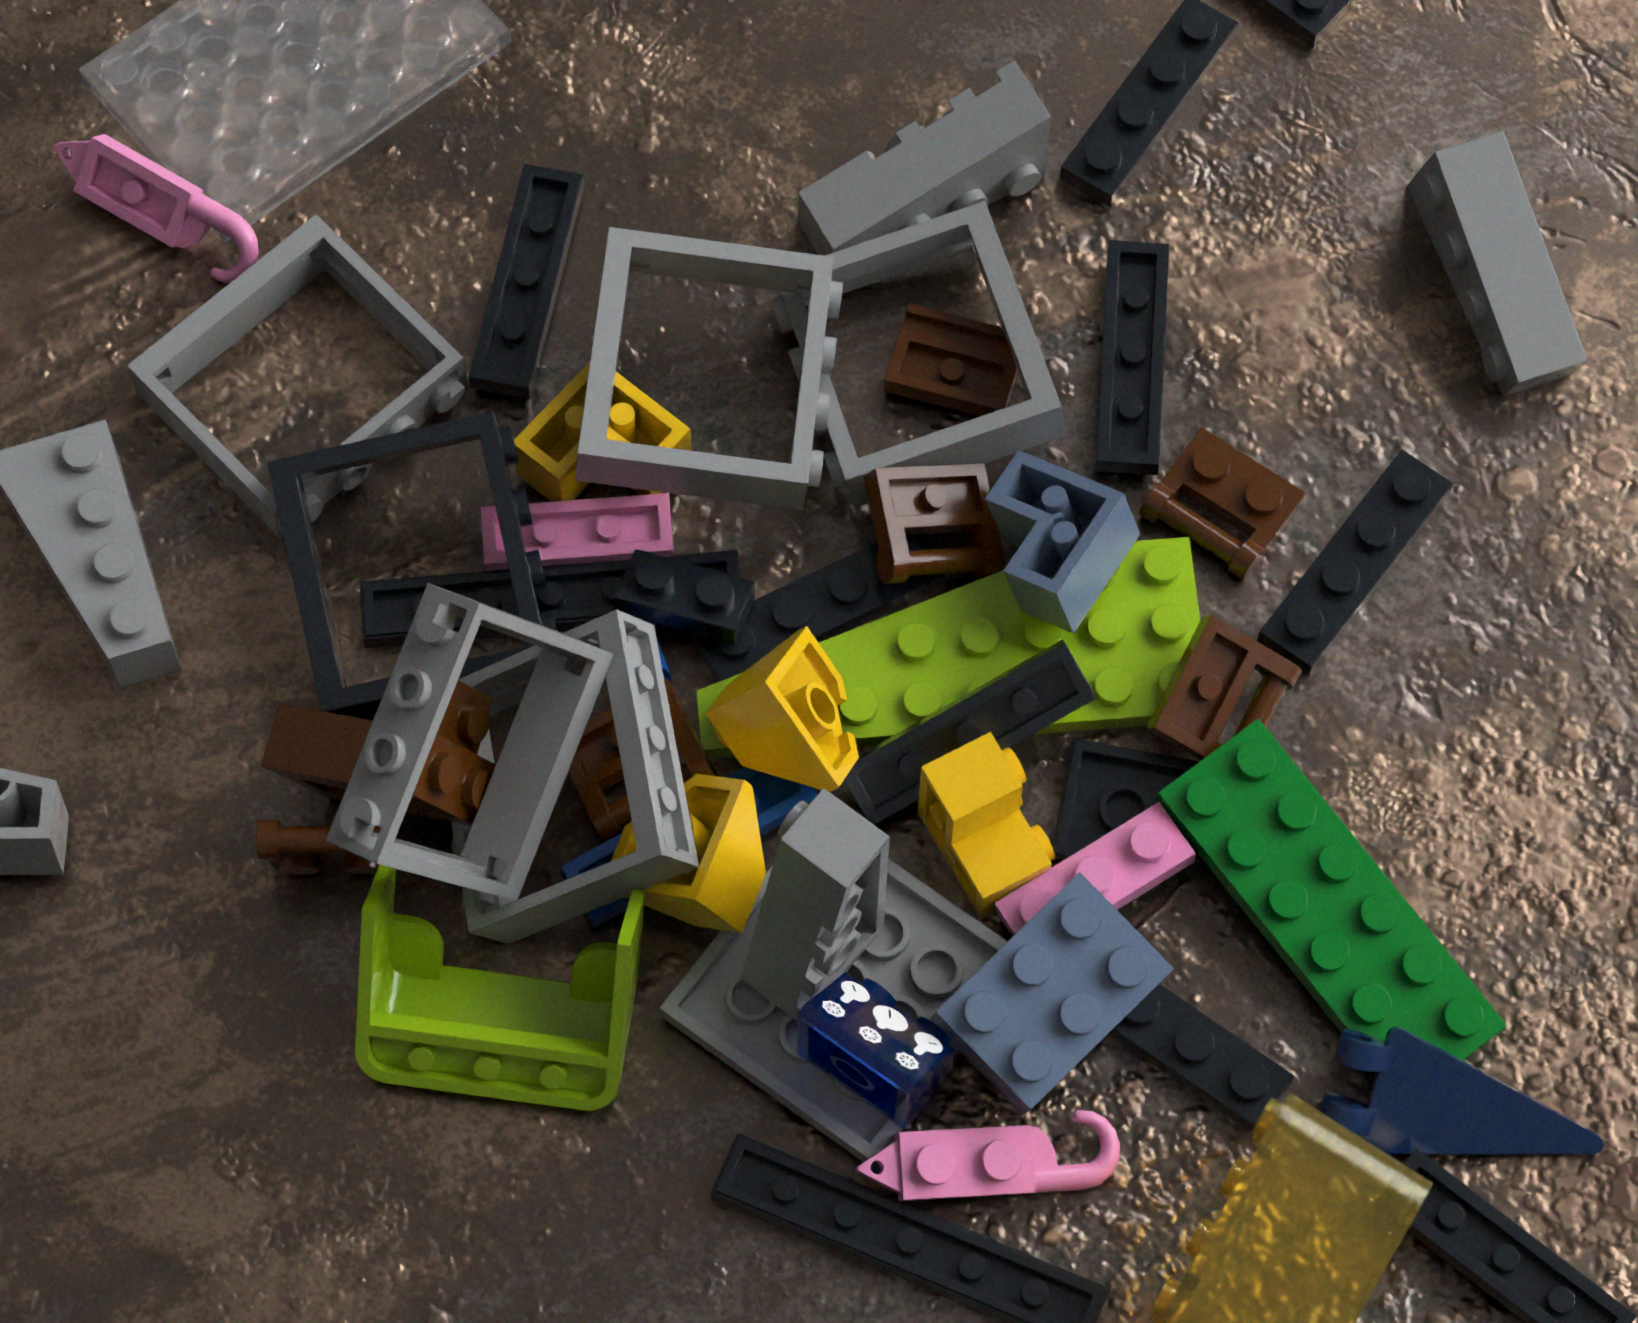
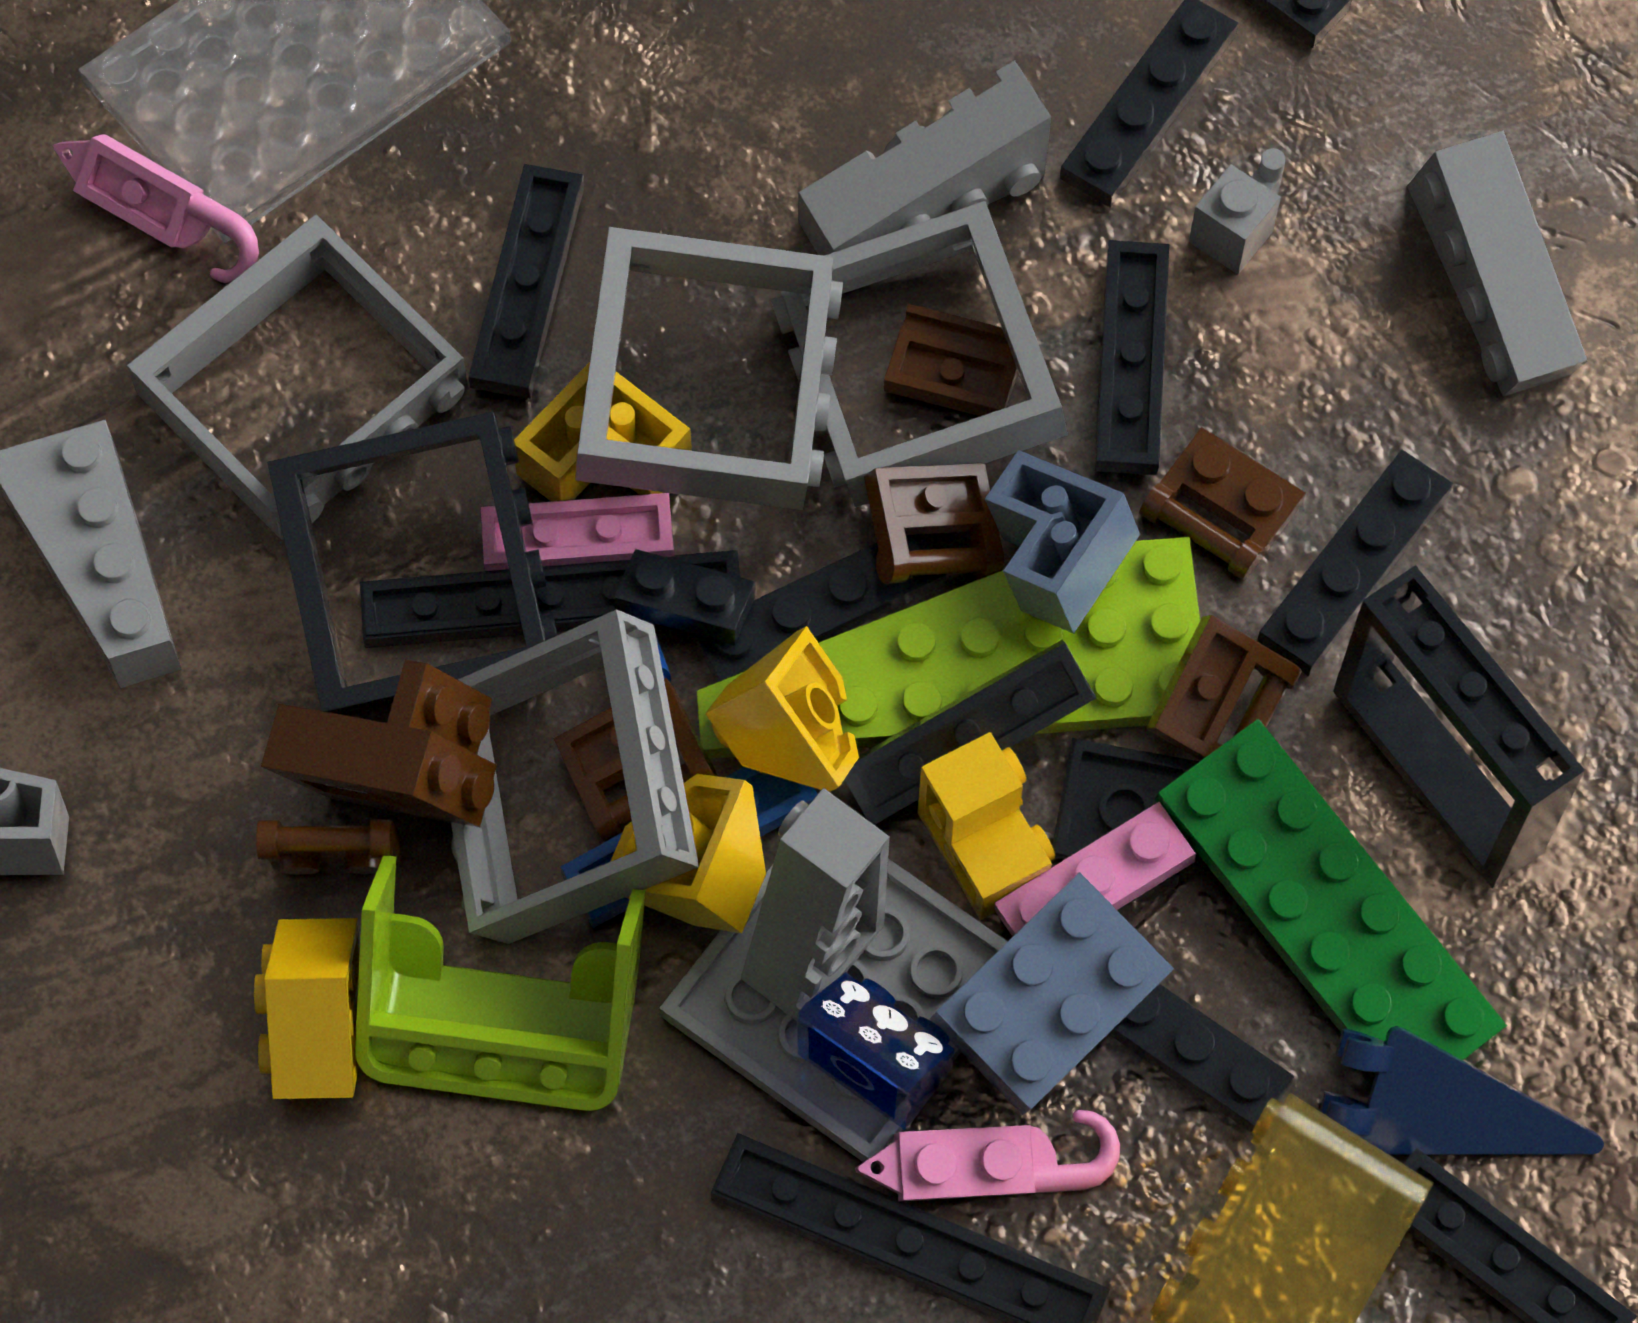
(310, 1008): none -> yellow brick
(527, 770): light grey window -> none
(1239, 212): none -> light grey brick
(1480, 706): none -> black window

